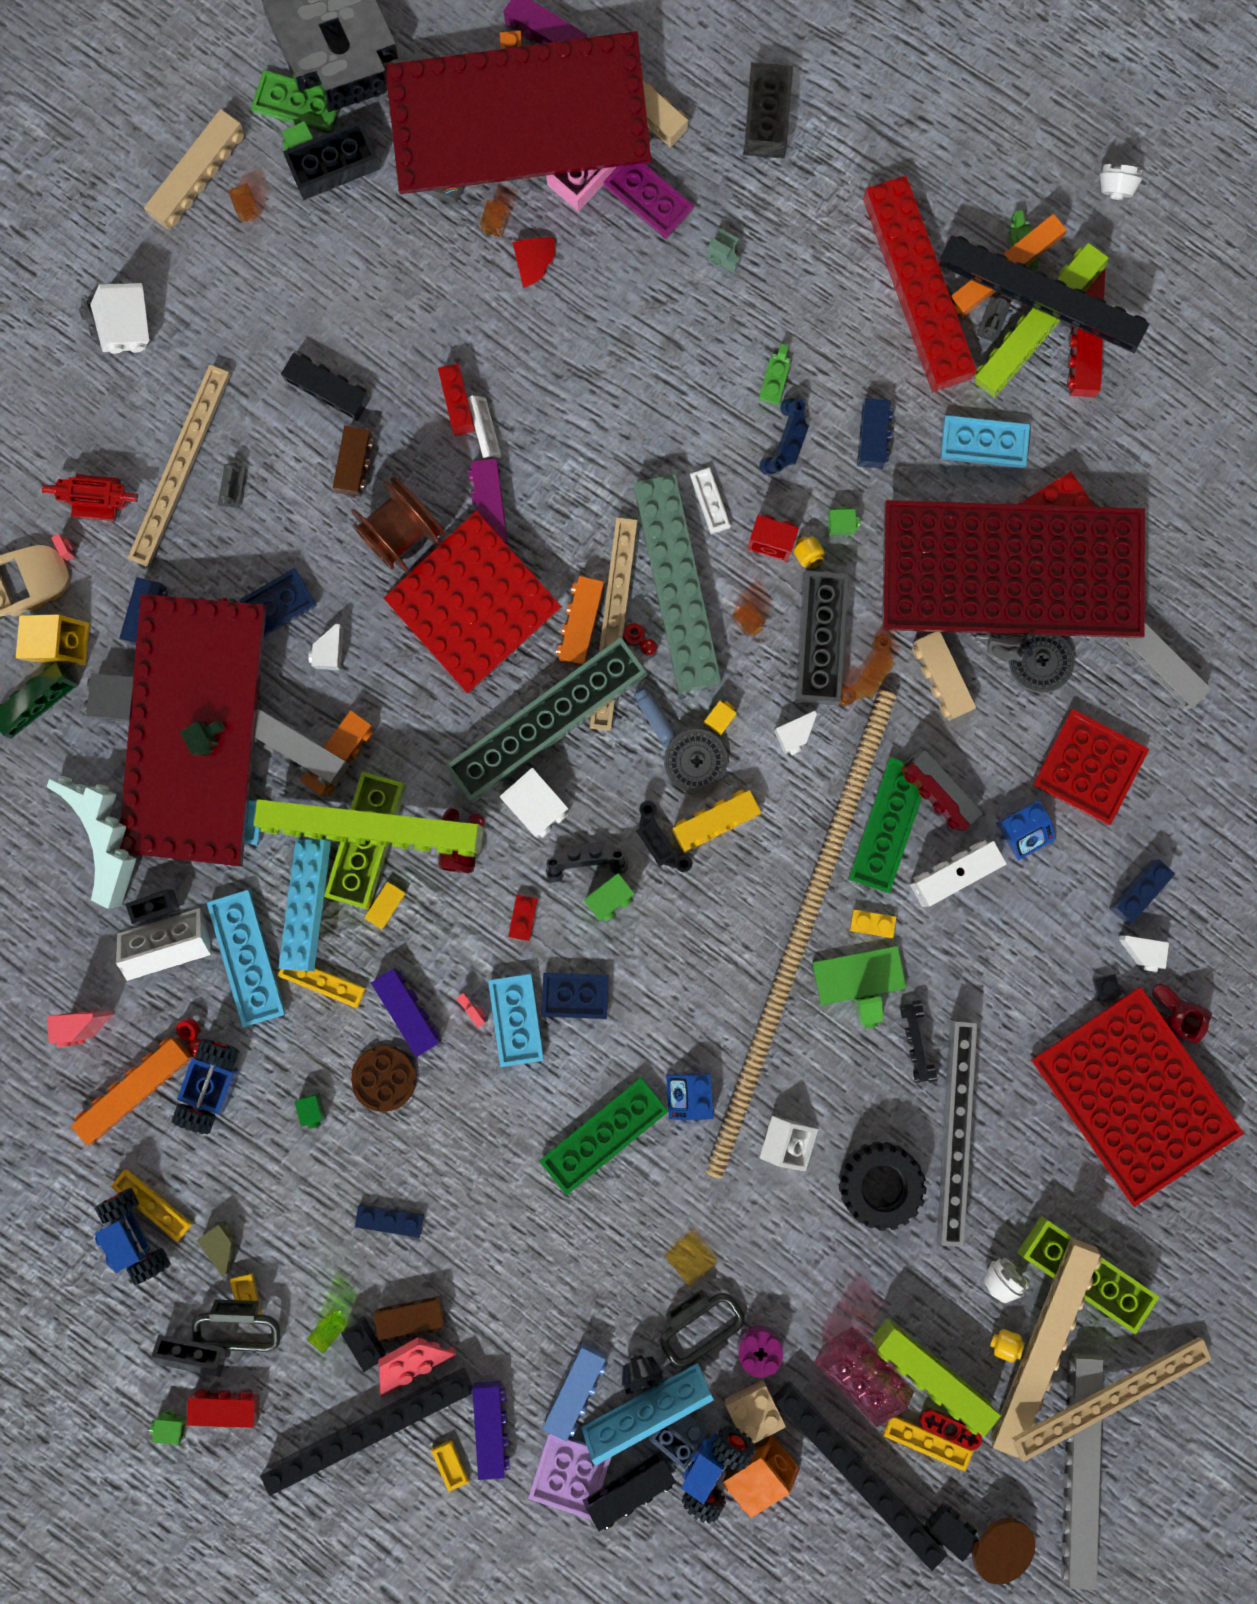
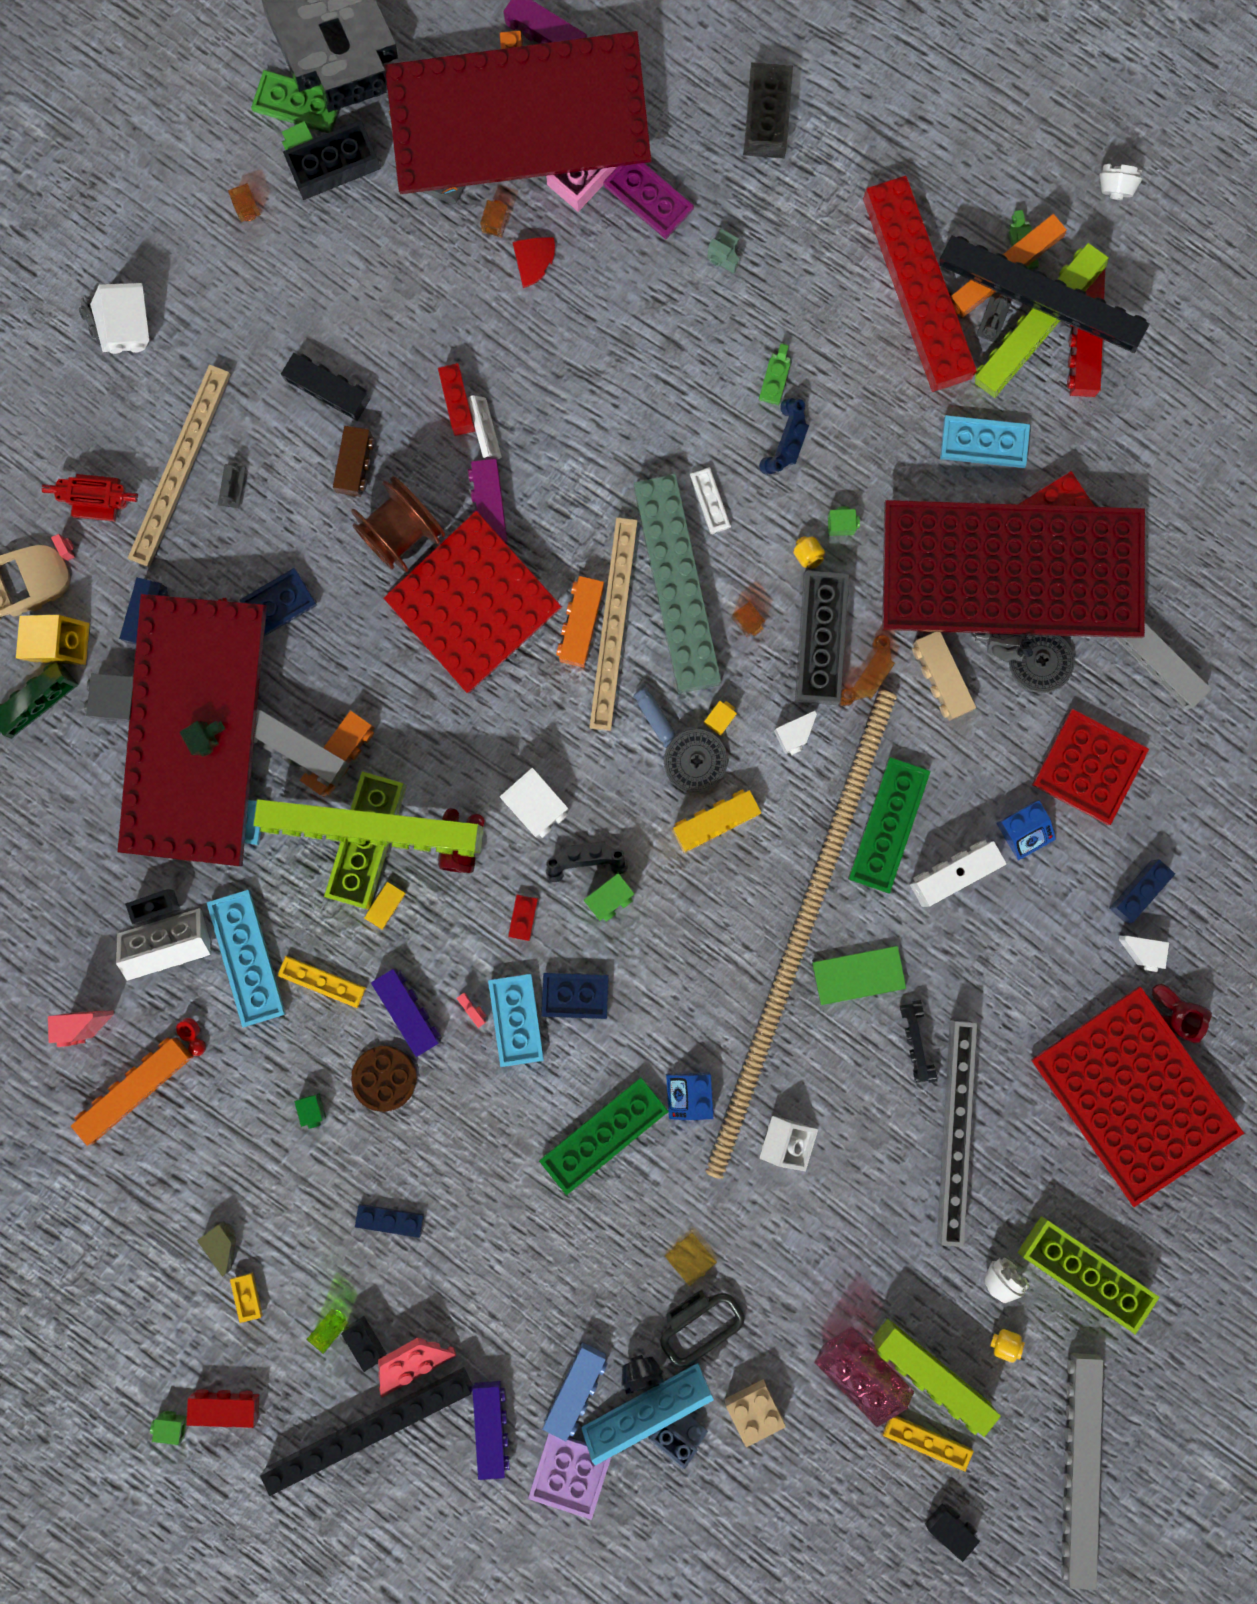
(111, 863): light aqua arch -> none
(124, 1240): brick -> none
(154, 1206): yellow tile -> none
(189, 1355): black brick -> none
(195, 170): tan brick -> none
(206, 1086): brick -> none
(237, 1312): pearl dark grey bar -> none
(304, 905): medium azure plate -> none
(328, 650): white slope -> none
(409, 1318): reddish brown brick -> none
(450, 1465): yellow tile -> none
(546, 720): sand green brick -> none
(629, 1492): black brick -> none
(648, 646): red plate -> none
(657, 842): black plate -> none
(663, 117): tan brick -> none
(707, 1467): brick -> none
(760, 1364): magenta brick -> none
(765, 1479): orange slope -> none
(773, 537): red brick -> none
(860, 1475): black brick -> none
(869, 1011): bright green slope -> none
(872, 923): yellow plate -> none
(874, 433): dark blue brick -> none
(906, 1203): black tyre -> none
(933, 1428): red beam -> none
(940, 790): piece -> none
(1003, 1551): reddish brown tile -> none
(1046, 1344): tan brick -> none
(1106, 987): black plate -> none
(1111, 1399): tan plate -> none

